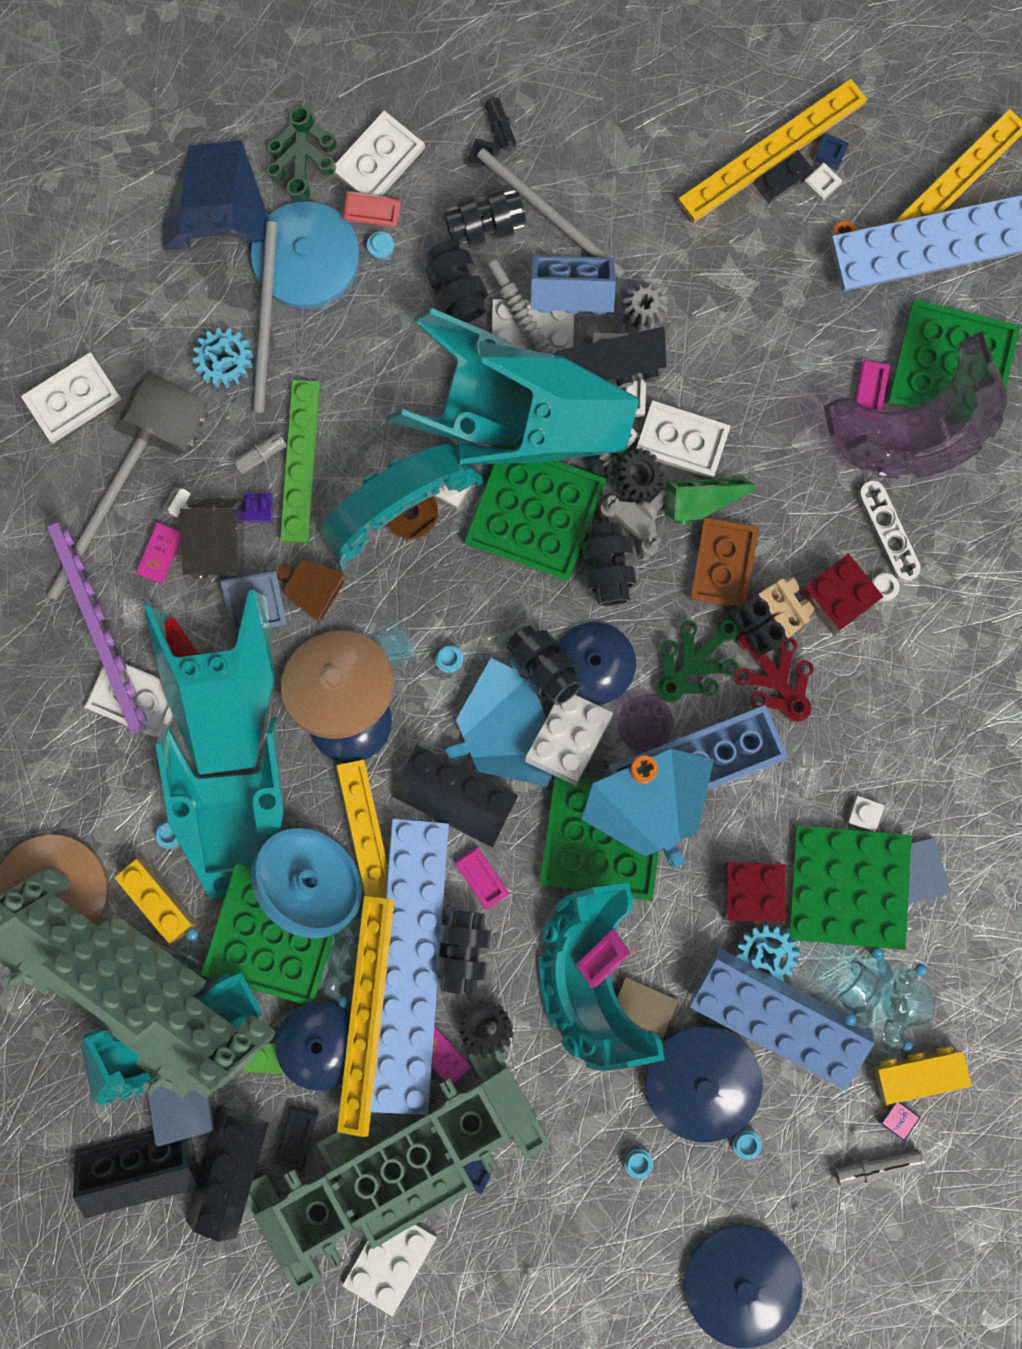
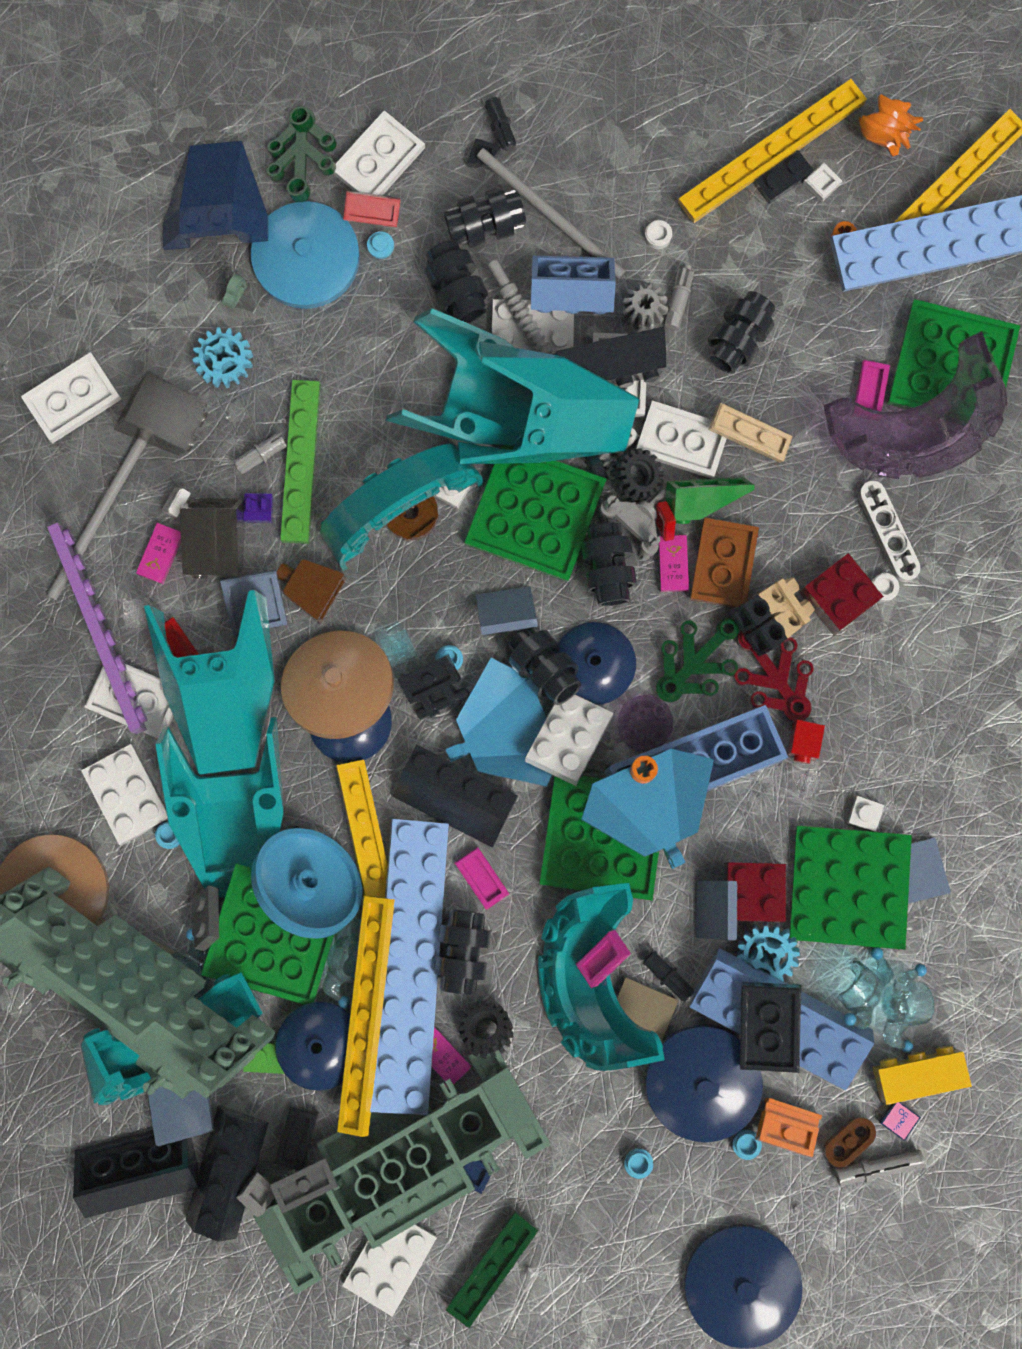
(126, 794): none -> white plate
(155, 900): yellow brick -> none
(205, 918): none -> dark grey plate
(234, 291): none -> sand green tile
(256, 1194): none -> light grey tile
(265, 317): light grey piece -> none
(304, 1185): none -> dark grey plate
(430, 679): none -> black plate
(492, 1269): none -> dark green plate
(506, 610): none -> sand blue tile
(658, 234): none -> white tile
(665, 521): none -> red tile
(668, 976): none -> black axle
(673, 564): none -> dark pink tile
(679, 297): none -> light grey piece
(716, 910): none -> sand blue tile
(734, 341): none -> black piece
(750, 432): none -> tan tile
(770, 1027): none -> black tile
(788, 1127): none -> orange plate
(805, 741): none -> red brick
(830, 151): dark blue tile -> none
(851, 1144): none -> reddish brown plate
(890, 124): none -> orange hair

